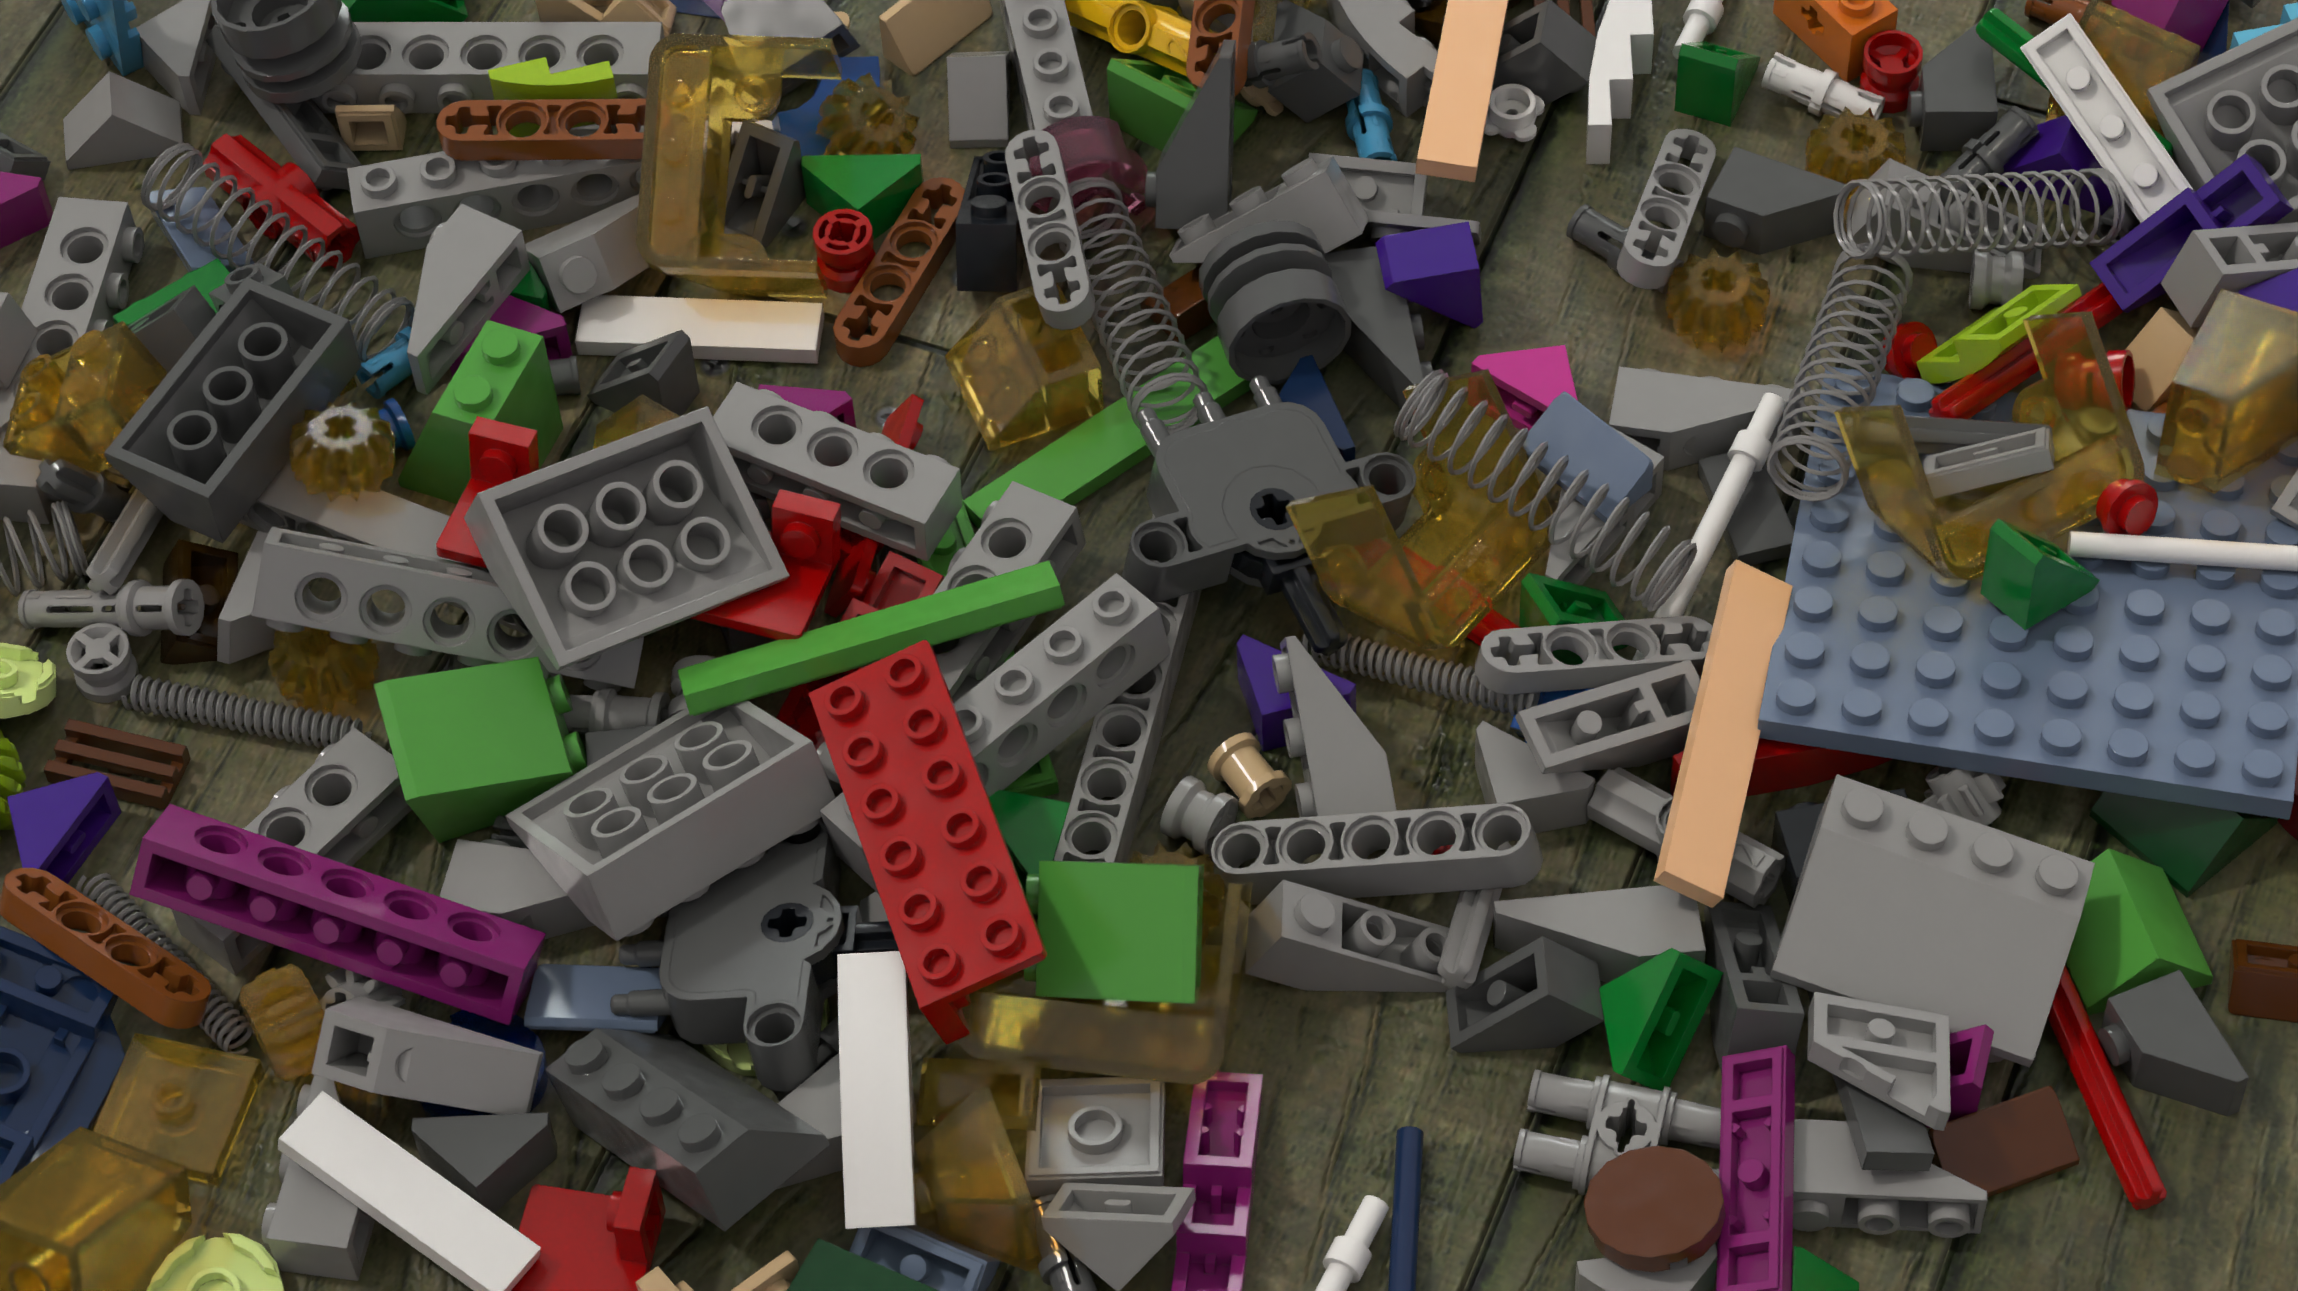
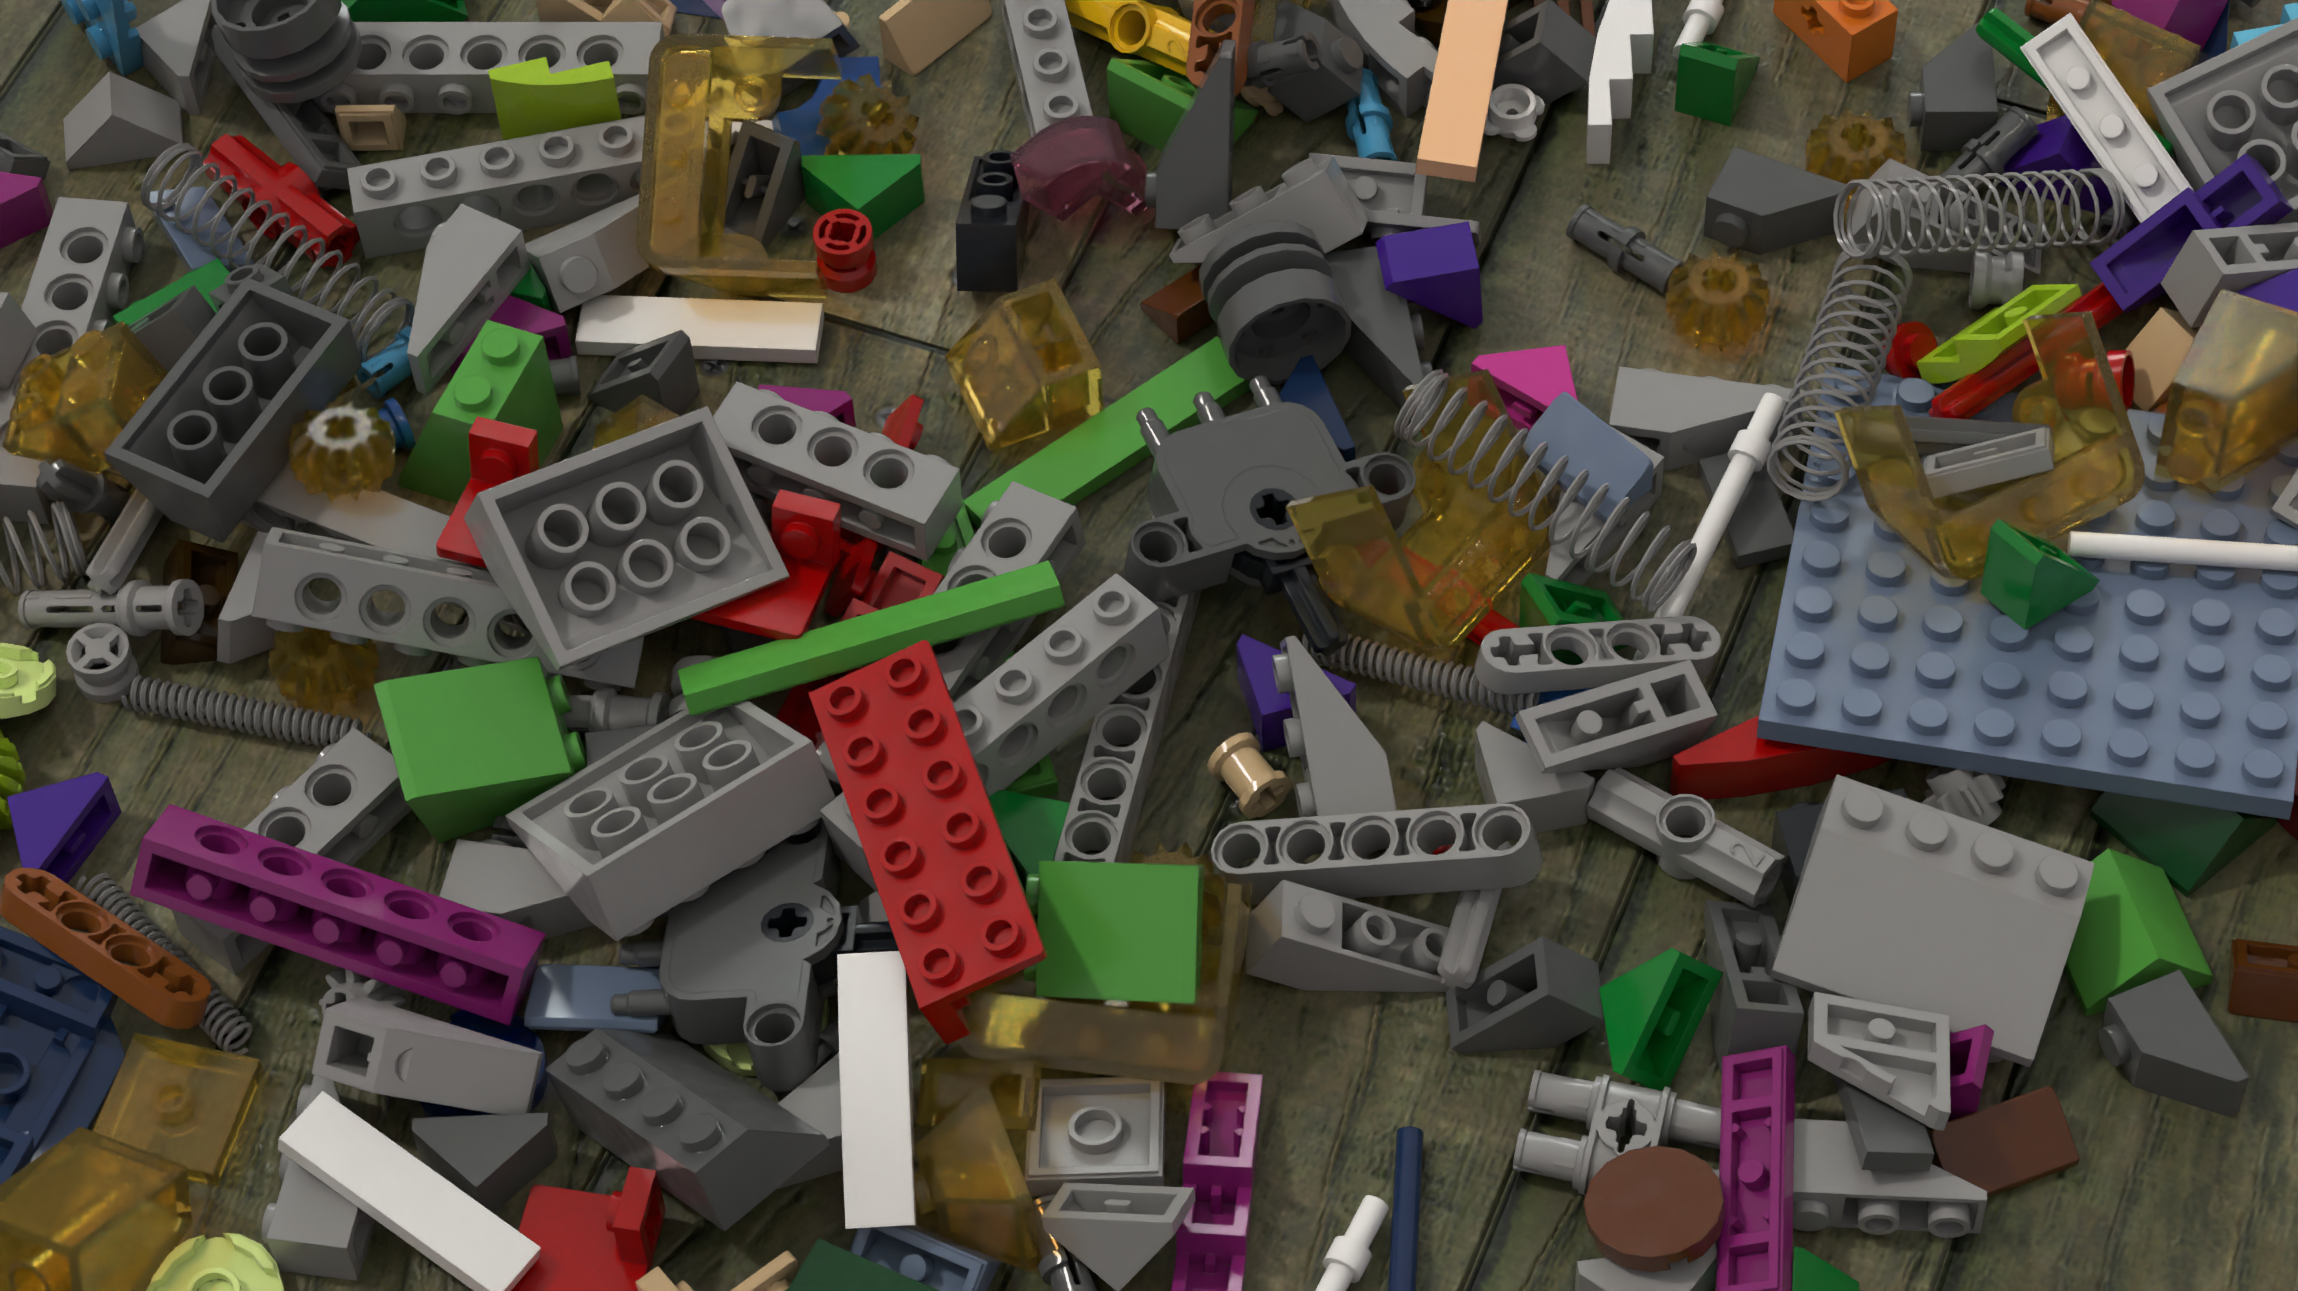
(122, 755): reddish brown tile -> none
(284, 1019): clear yellow gear -> none
(552, 138): dark orange beam -> none
(896, 269): dark orange beam -> none
(979, 99): light grey slope -> none
(1049, 228): light grey beam -> none
(1162, 381): light grey piece -> none
(1197, 814): light grey wheel -> none
(1607, 926): light grey slope -> none
(1666, 207): light grey beam -> none
(1722, 736): light nougat tile -> none
(1818, 89): white pin -> none
(1891, 67): red wheel -> none
(2104, 1098): red axle -> none
(2127, 507): red plate -> none

